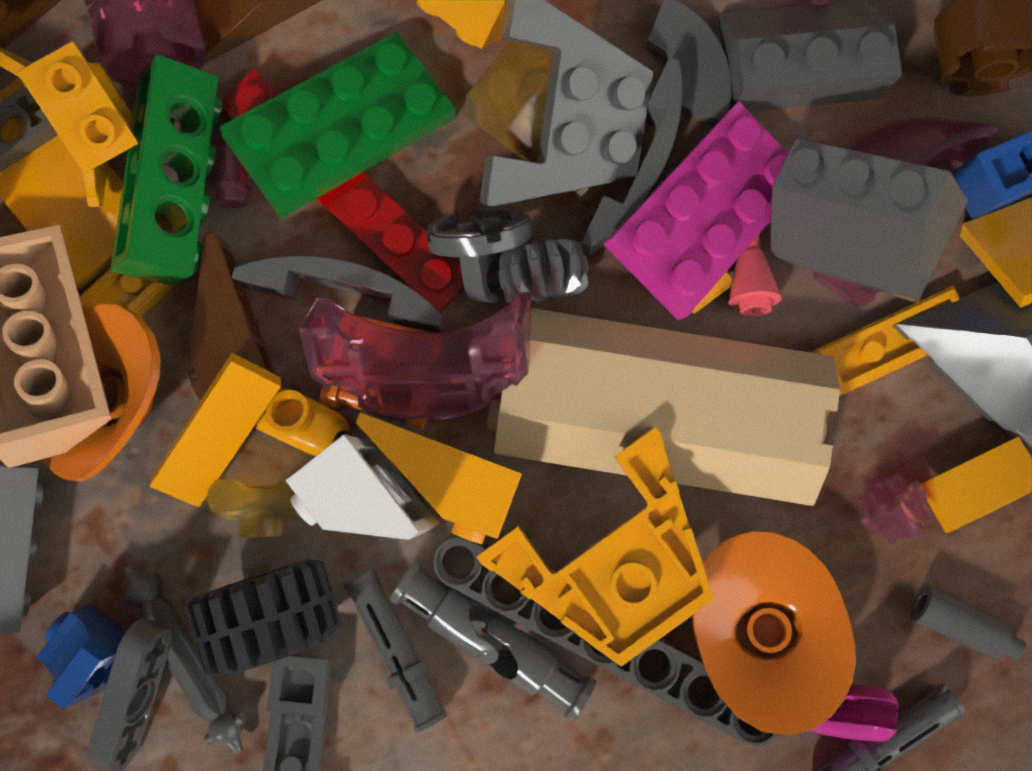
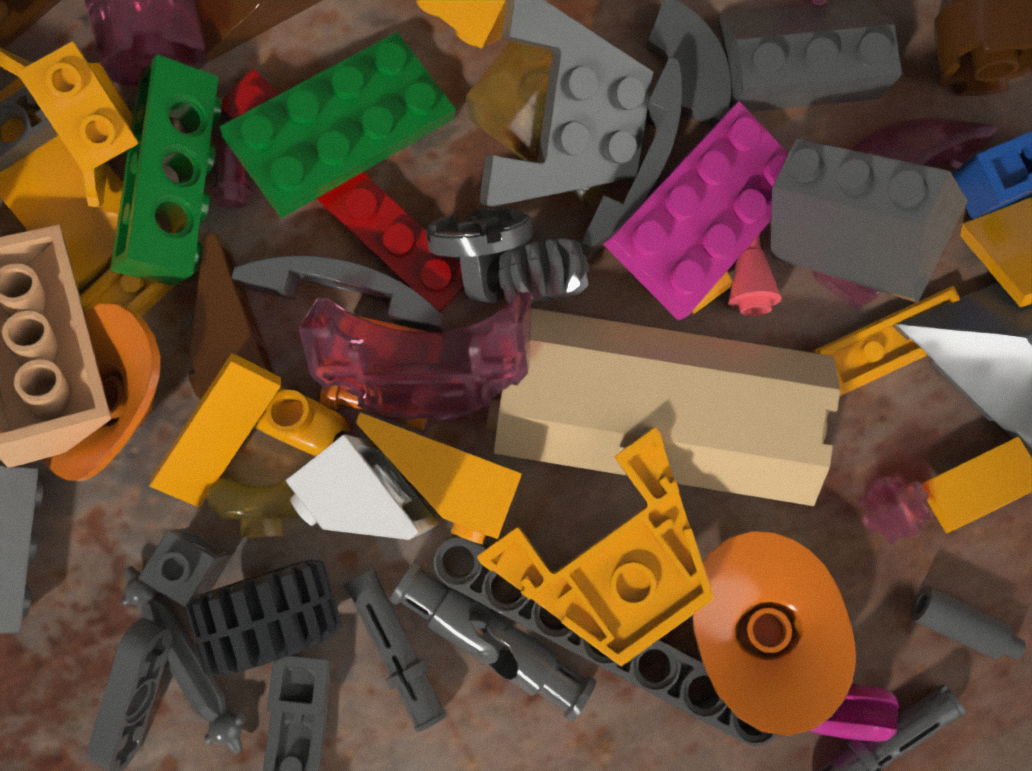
(80, 654): blue arch -> none
(185, 565): none -> dark grey brick

